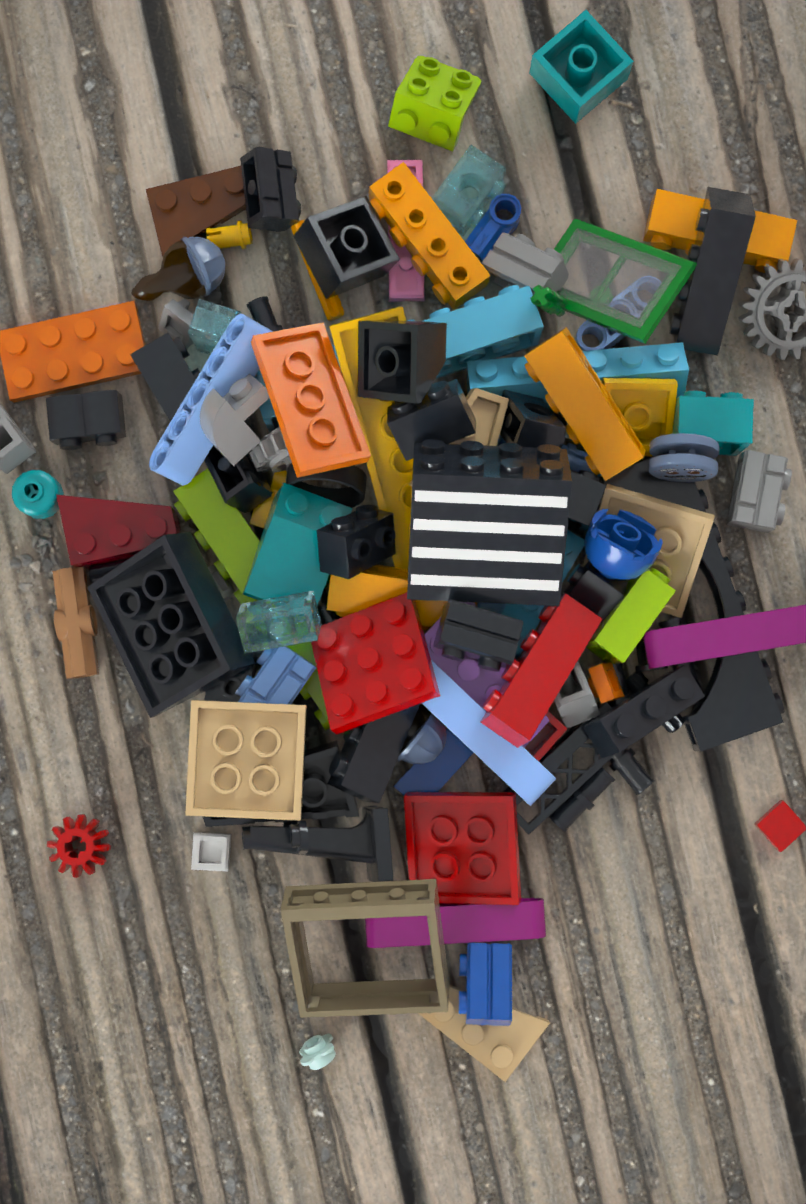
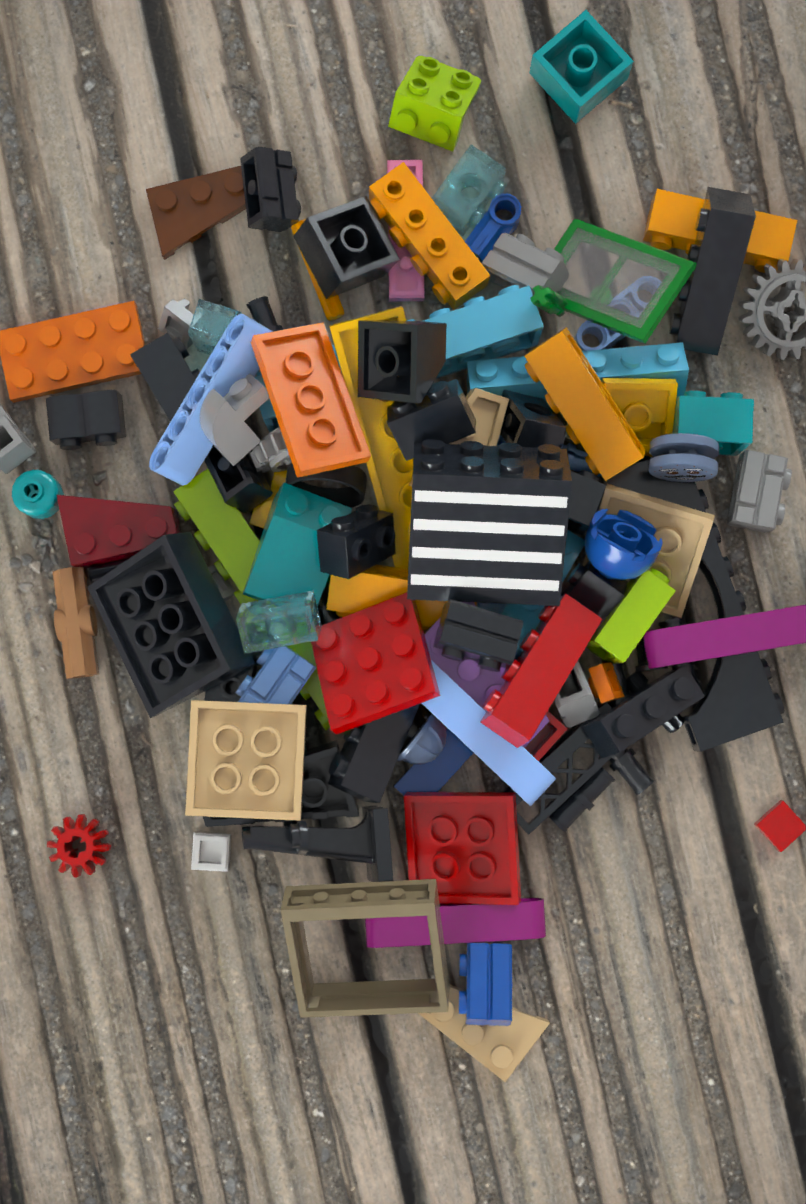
(187, 269): dark brown piece -> none
(231, 235): yellow pin -> none
(317, 1051): light aqua plate -> none

